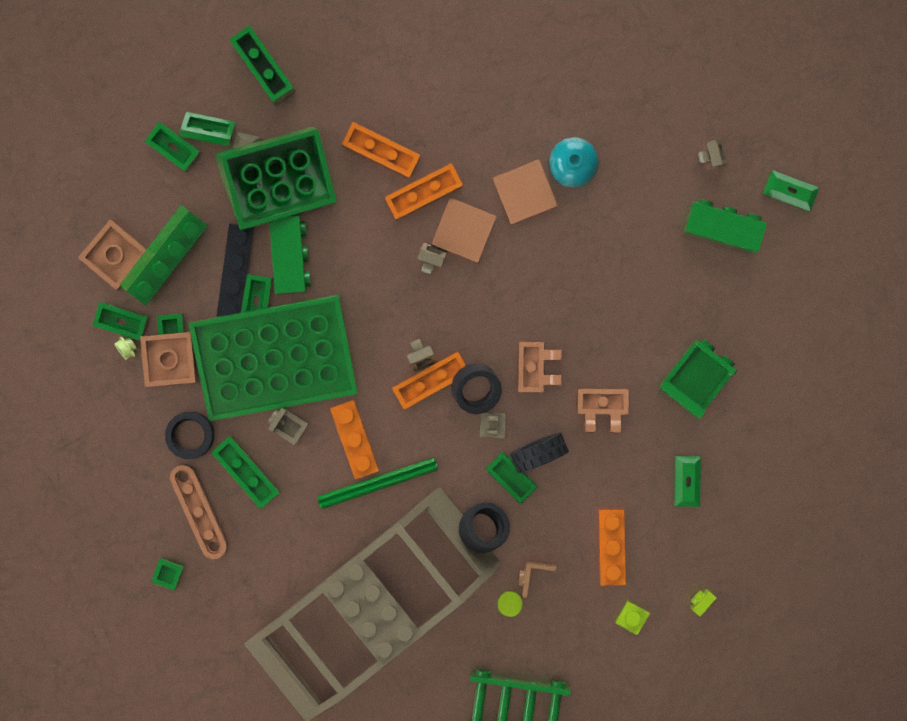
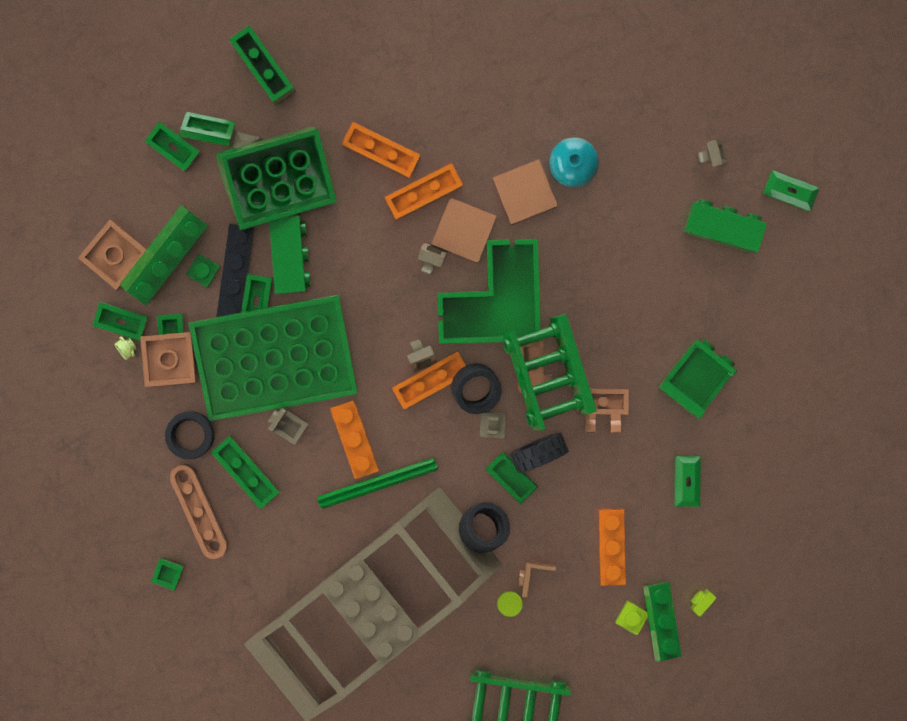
(203, 270): none -> green plate
(508, 304): none -> green piece
(573, 377): none -> green fence
(662, 621): none -> green plate

